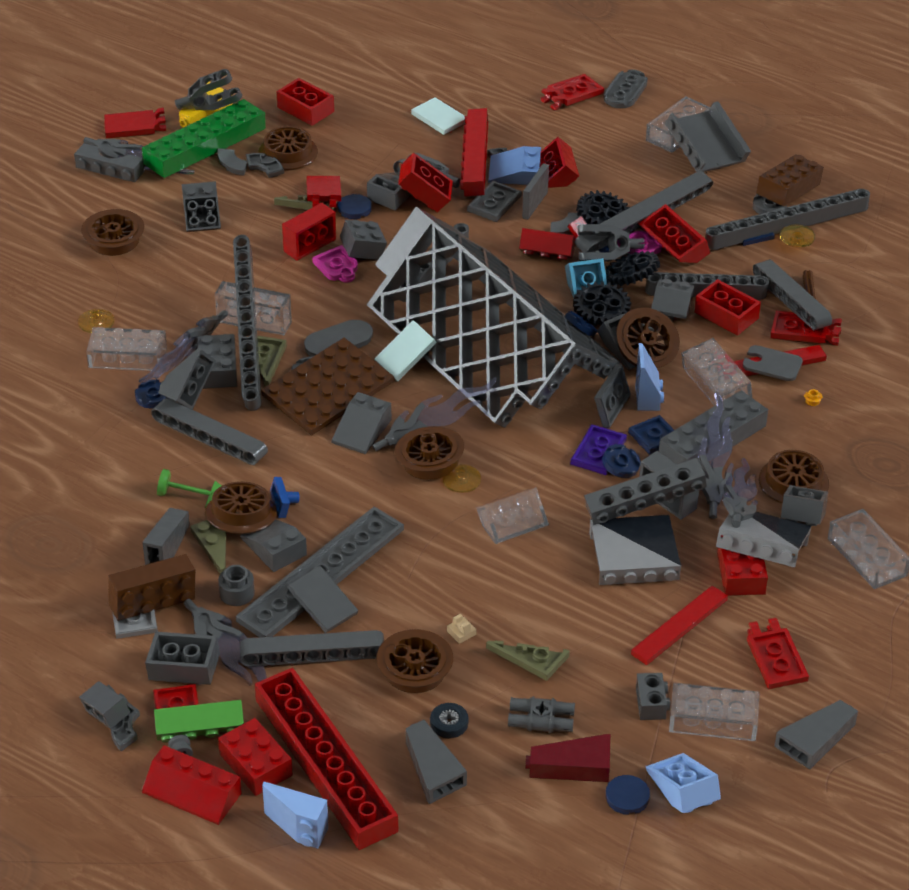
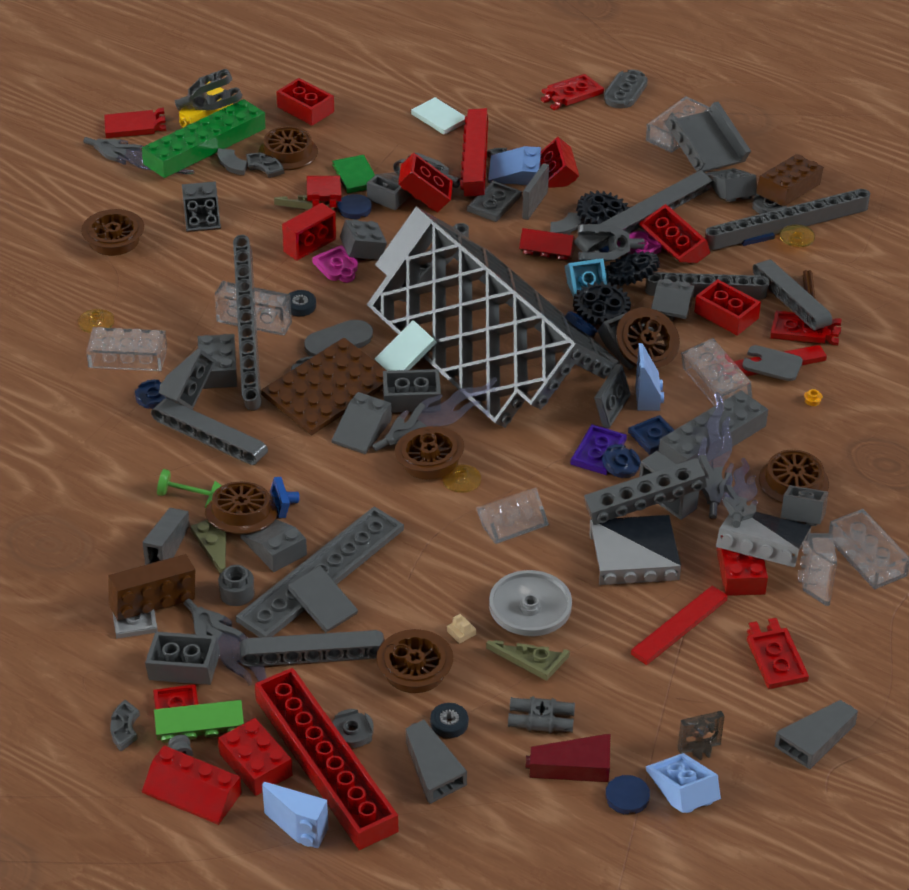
(105, 704): dark grey brick -> none
(125, 167): dark grey arch -> none
(185, 345): clear purple piece -> none
(270, 353): olive wing -> none
(302, 303): none -> black bush
(353, 173): none -> green tile
(363, 723): none -> dark grey plate
(410, 387): none -> dark grey brick
(530, 603): none -> light grey dish
(573, 227): tile -> none
(651, 696): dark grey brick -> none
(702, 724): none -> clear smoke piece
(714, 712): clear brick -> none
(733, 184): none -> dark grey slope
(818, 566): none -> clear slope

